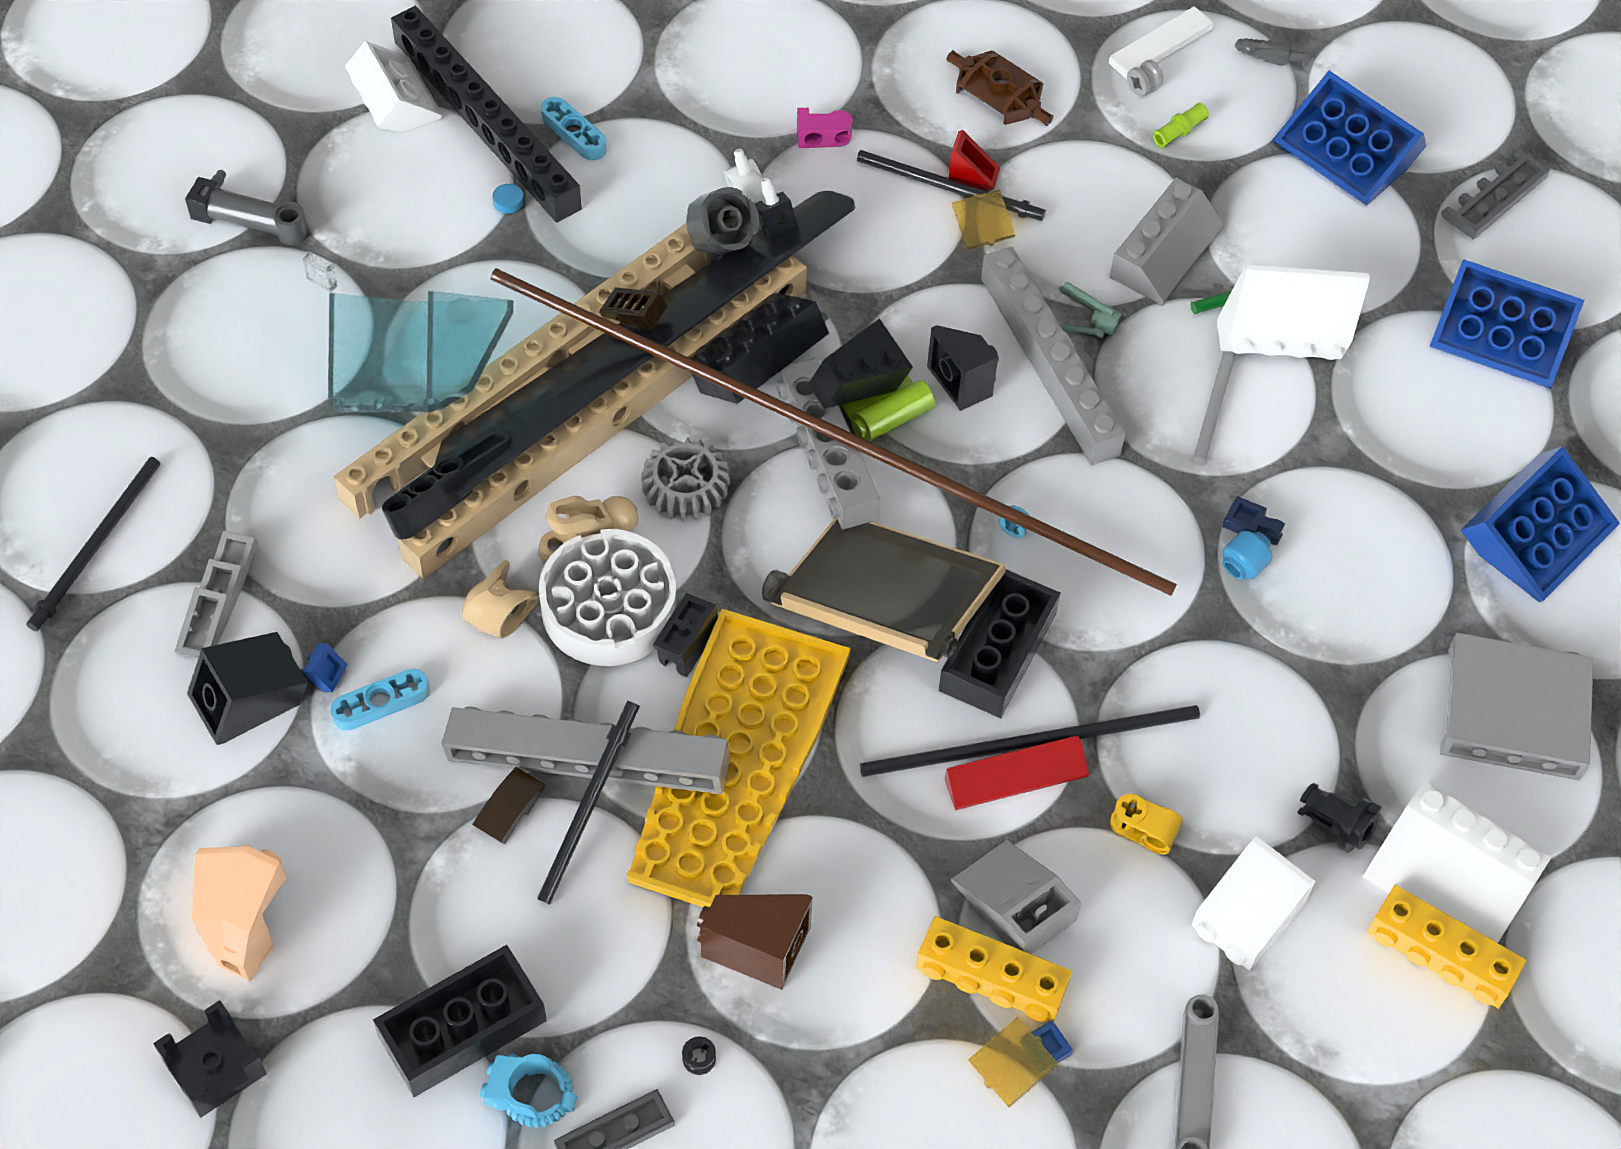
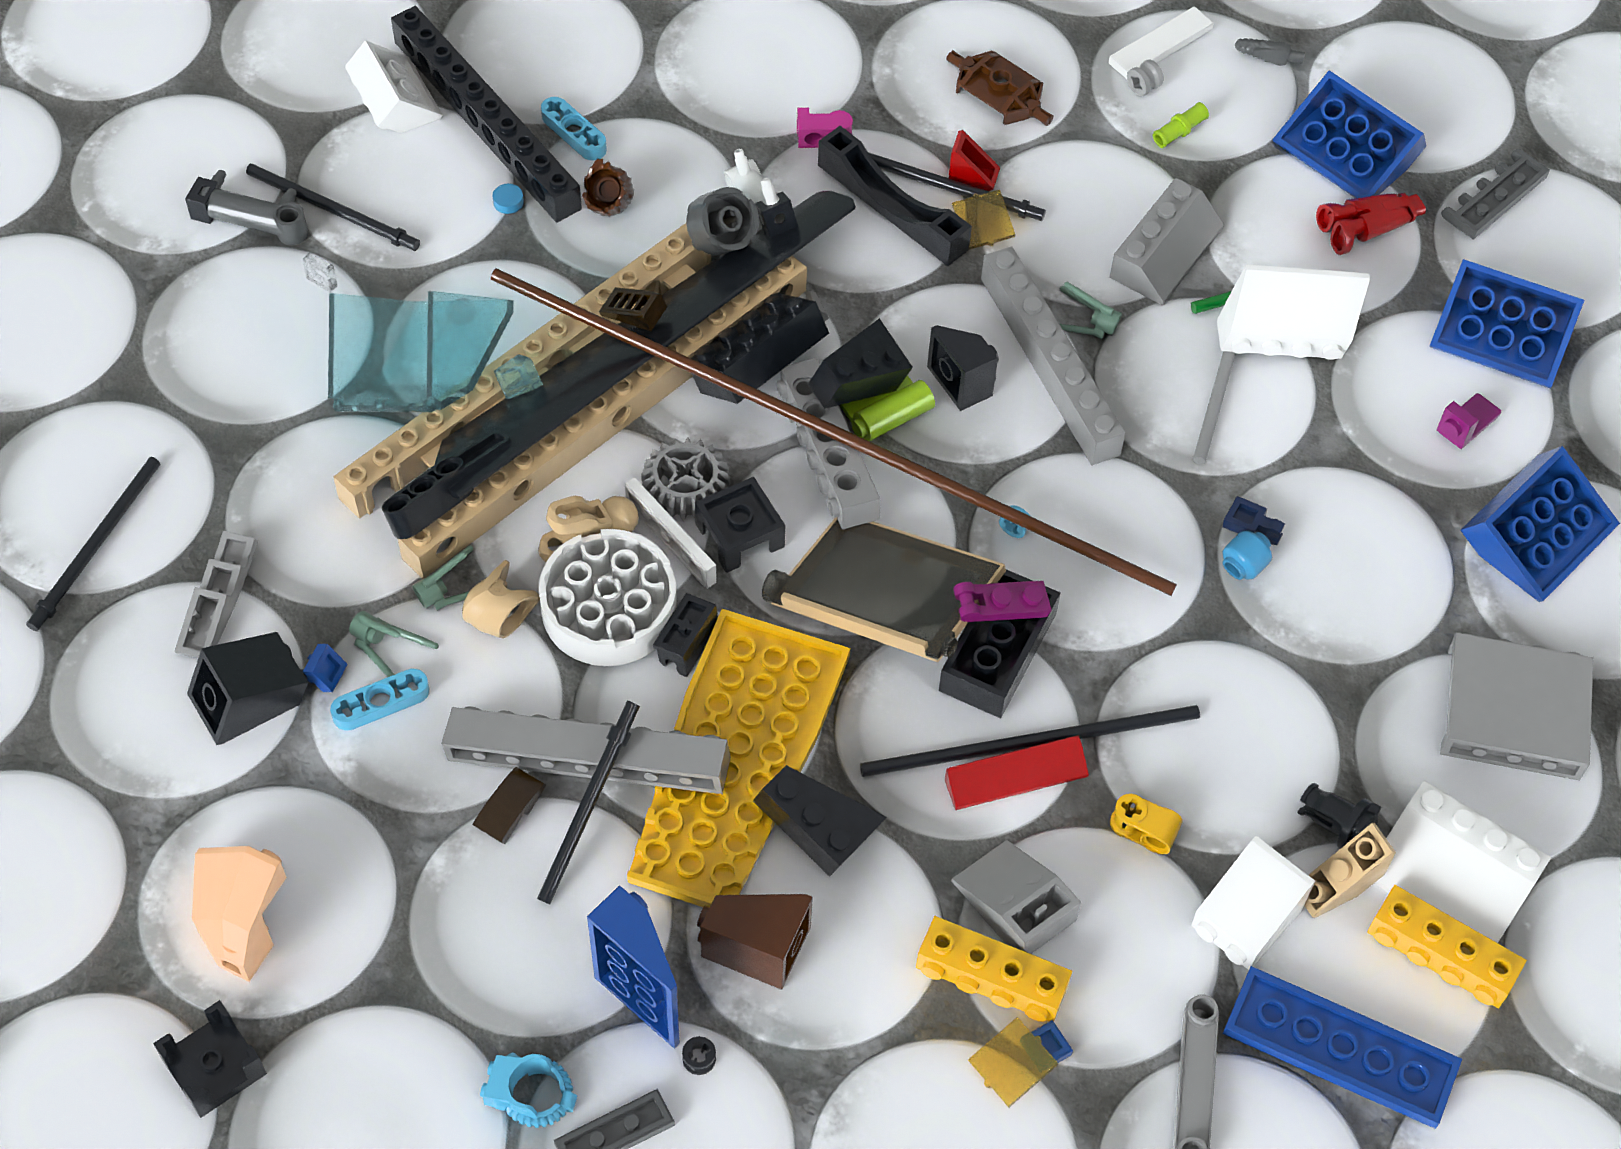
(372, 630): none -> sand green plant
(397, 236): none -> black bar
(432, 588): none -> sand green plant
(460, 1020): black brick -> none
(517, 376): none -> clear light blue slope
(607, 189): none -> reddish brown hair
(633, 963): none -> blue slope
(671, 533): none -> white tile
(739, 520): none -> black panel
(817, 817): none -> black wedge
(933, 228): none -> black arch
(1002, 601): none -> magenta plate
(1343, 1047): none -> blue plate
(1349, 871): none -> tan slope
(1366, 218): none -> red piece
(1467, 421): none -> magenta bracket

